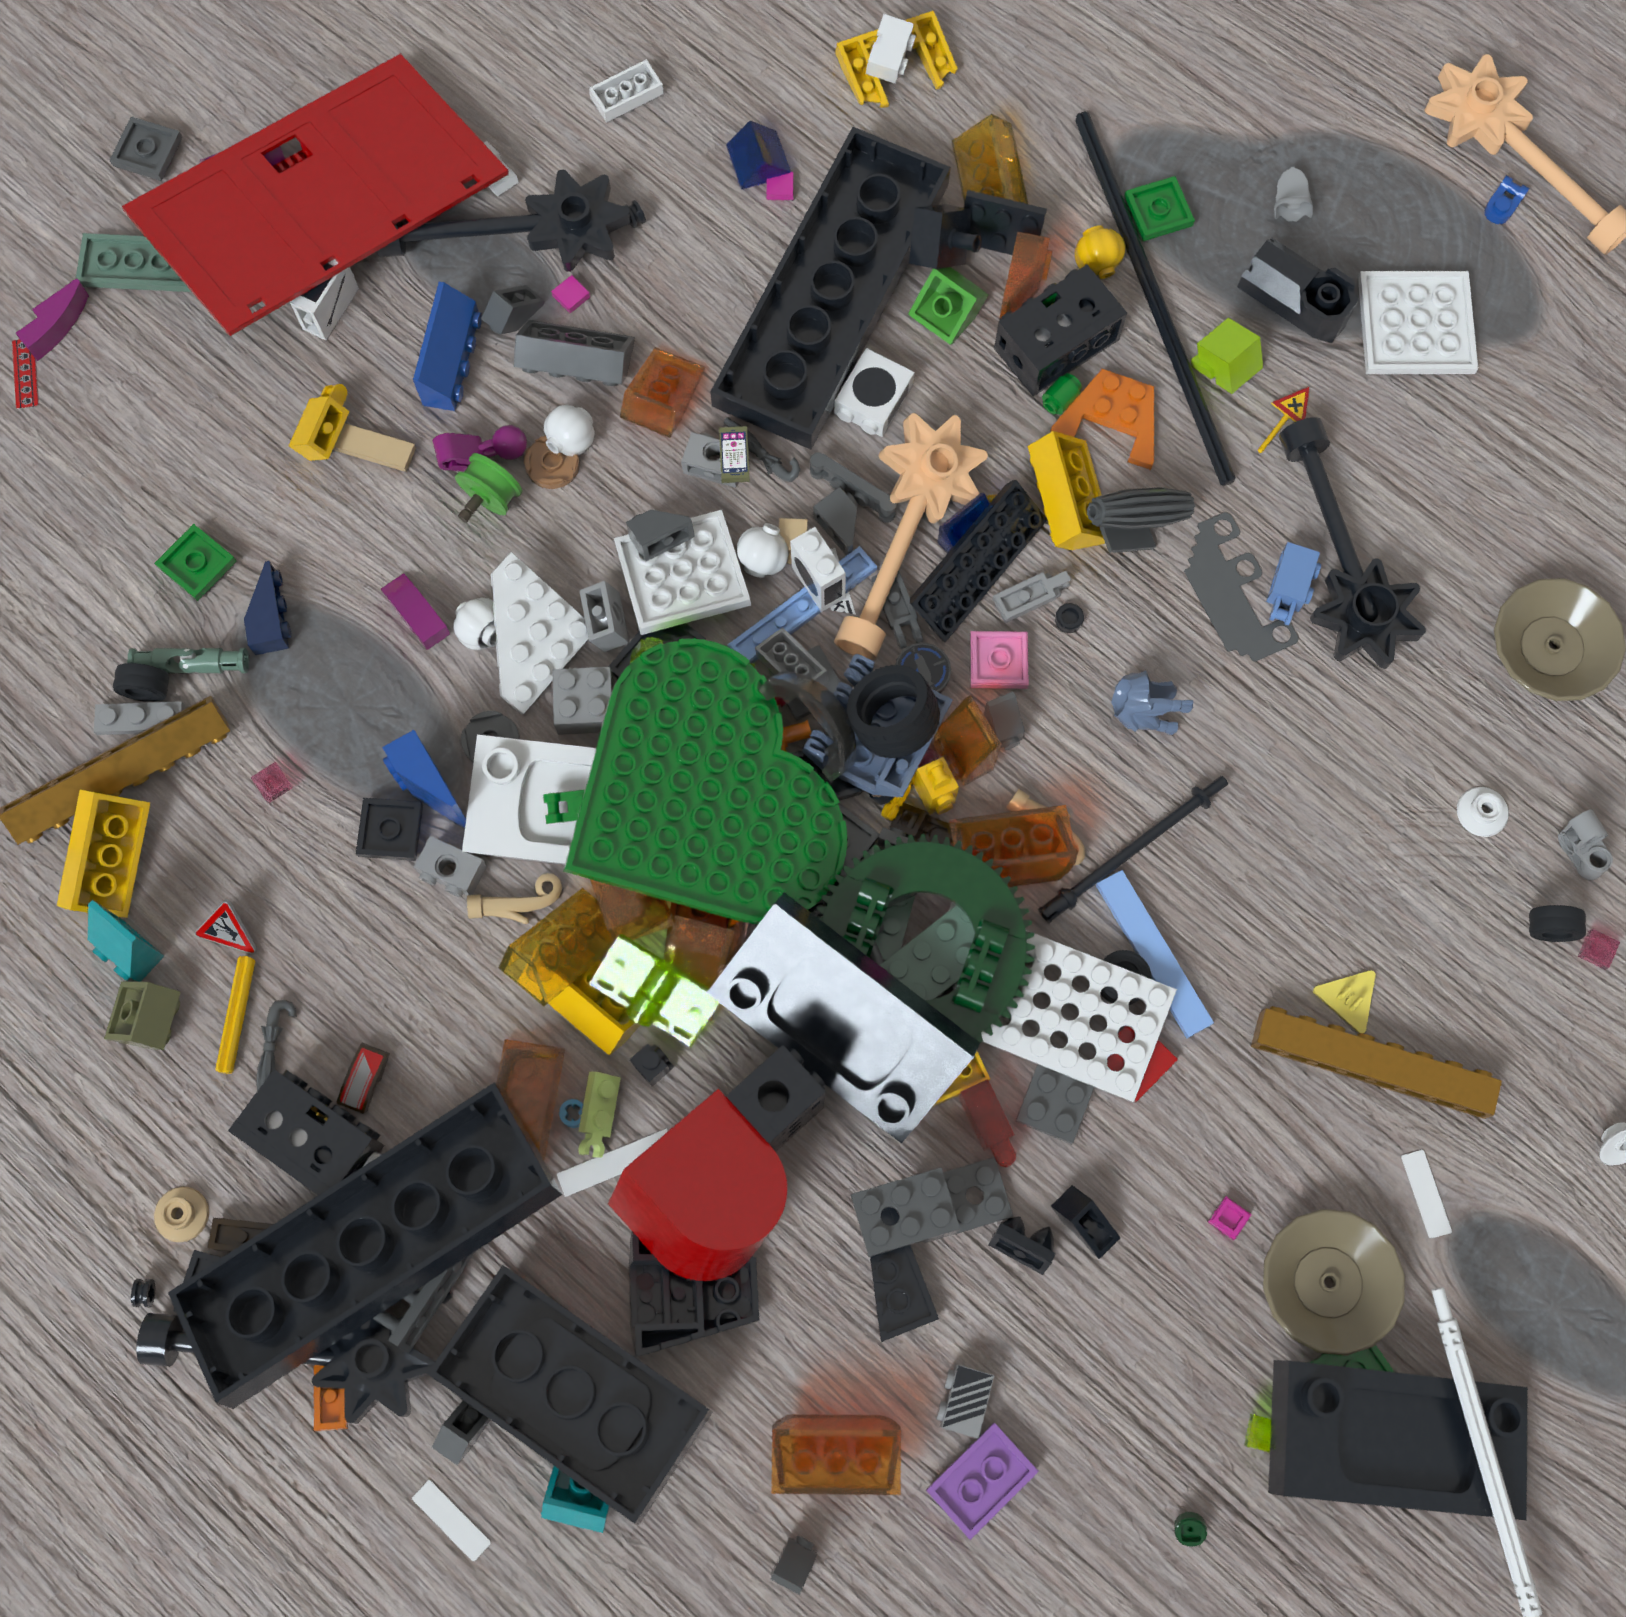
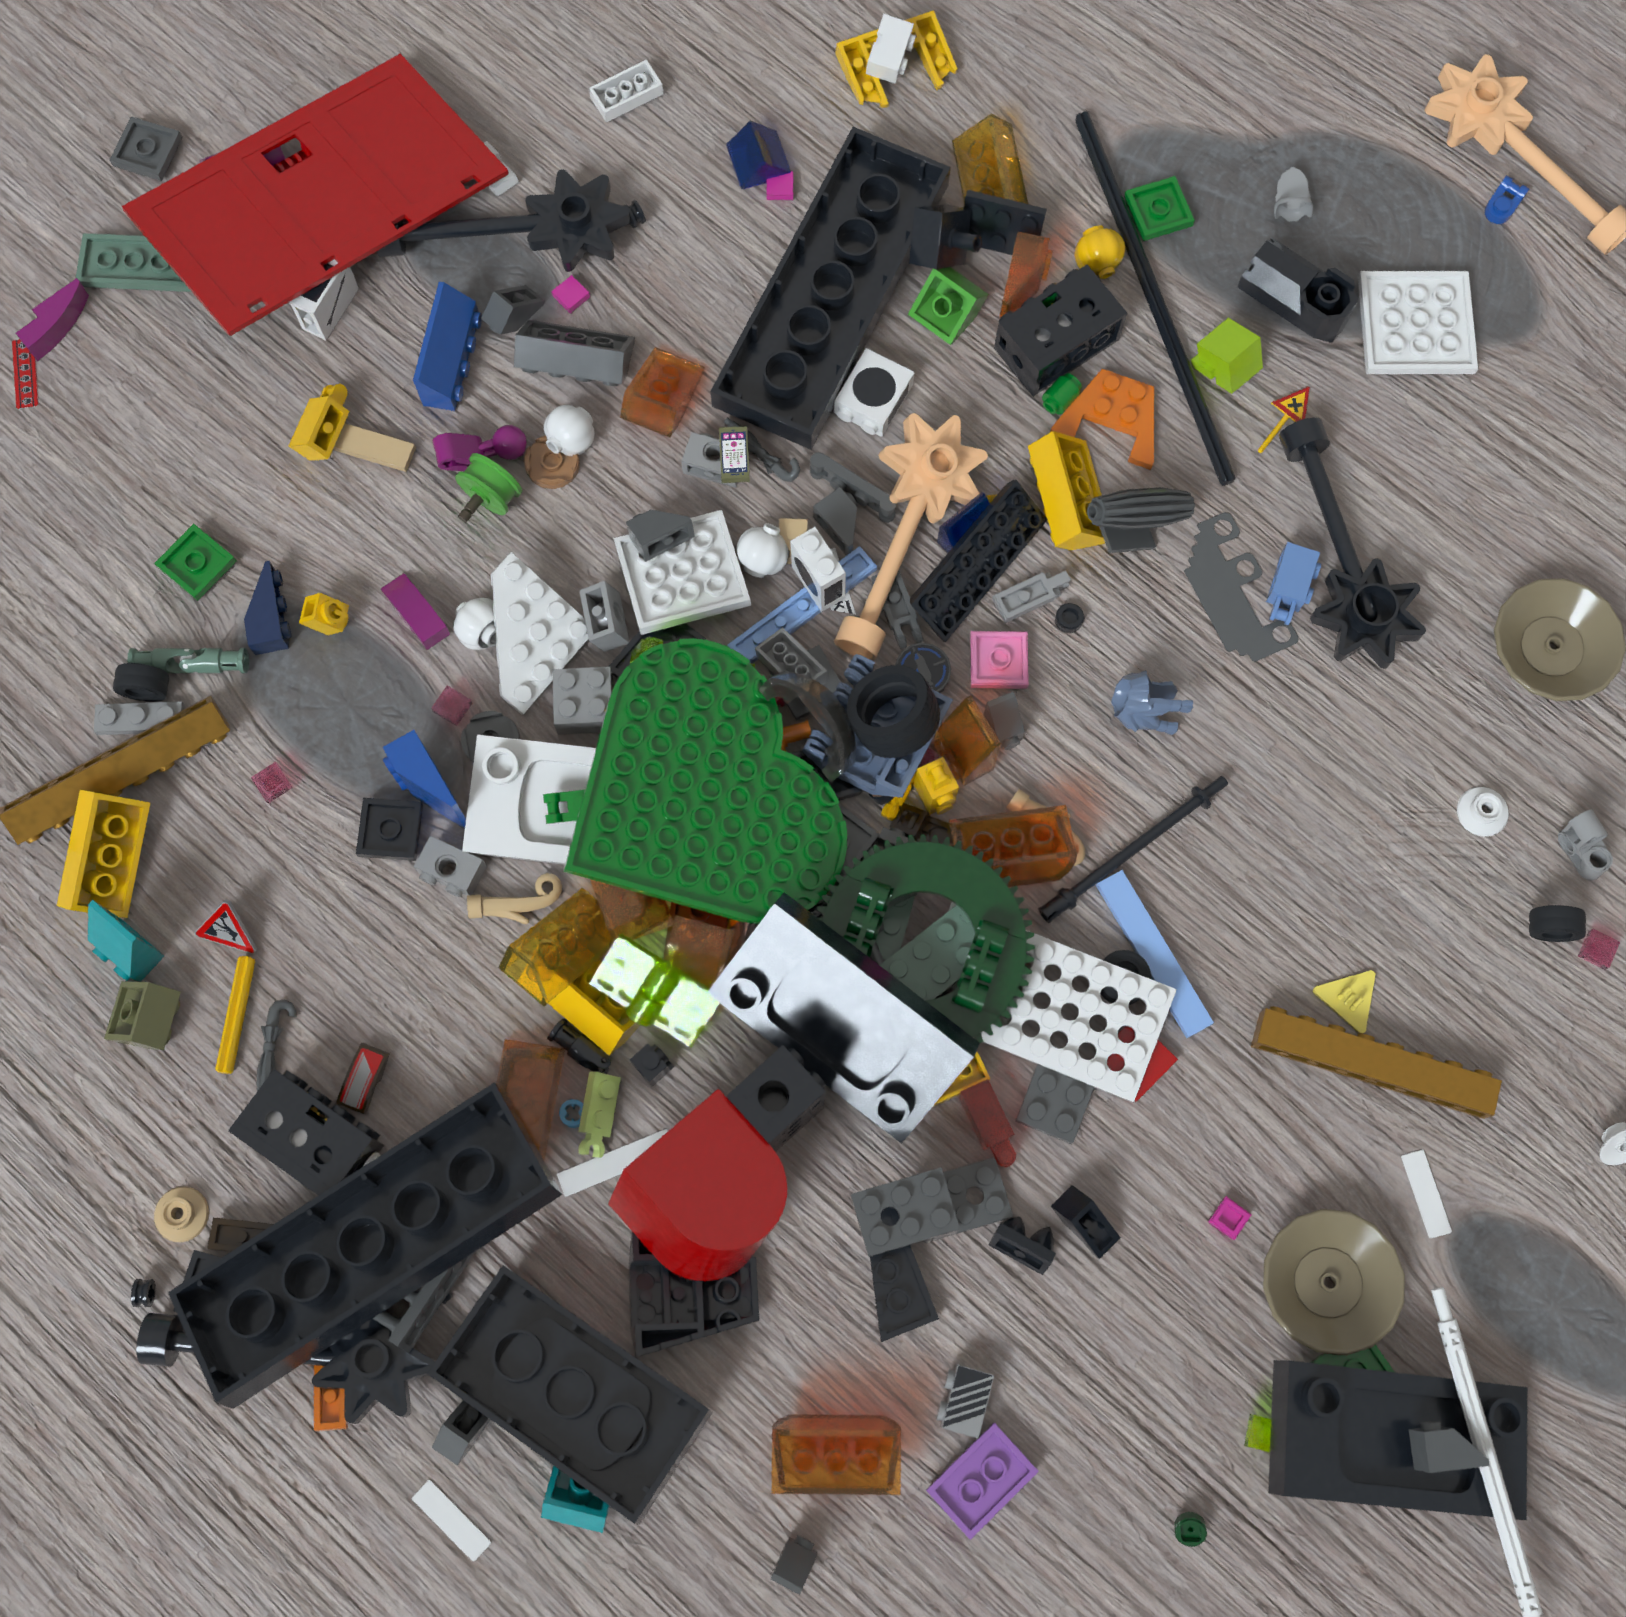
(324, 614): none -> yellow brick
(451, 705): none -> clear pink plate
(579, 1047): none -> black piece
(1442, 1449): none -> dark grey slope

